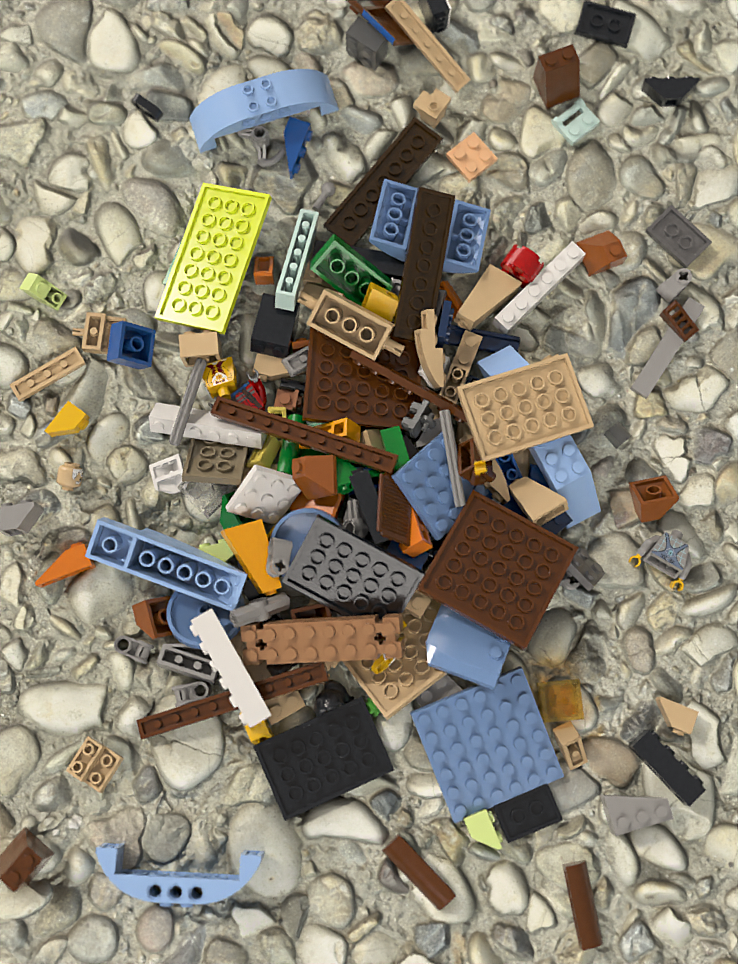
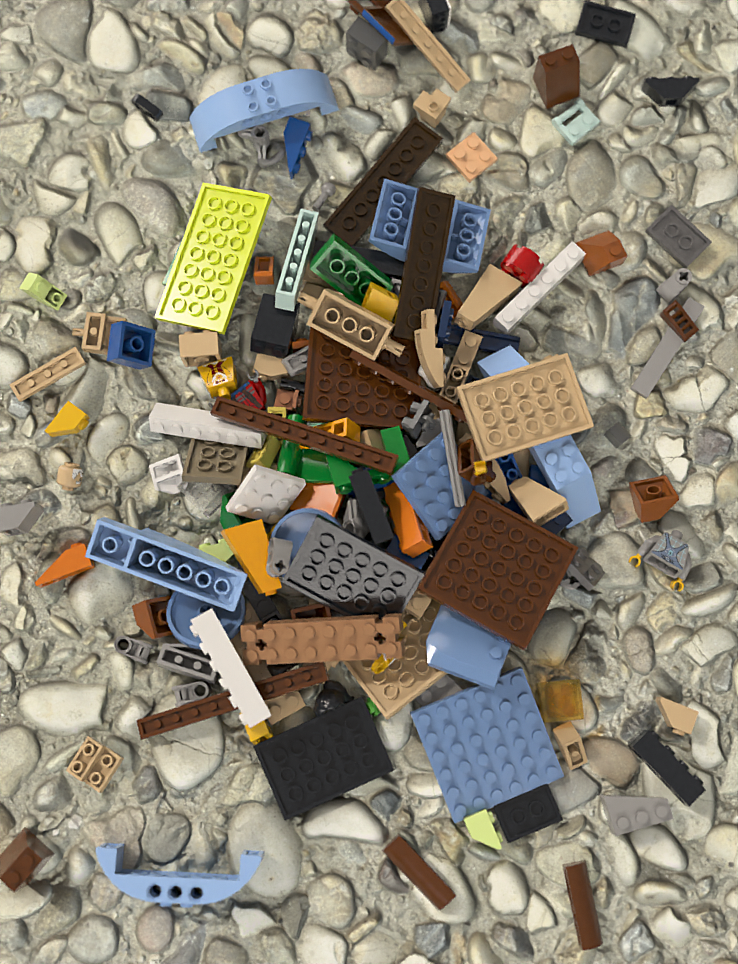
(187, 402): light grey axle -> none
(259, 609): light grey piece -> none
(315, 476): dark orange slope -> none
(393, 511): reddish brown window -> none

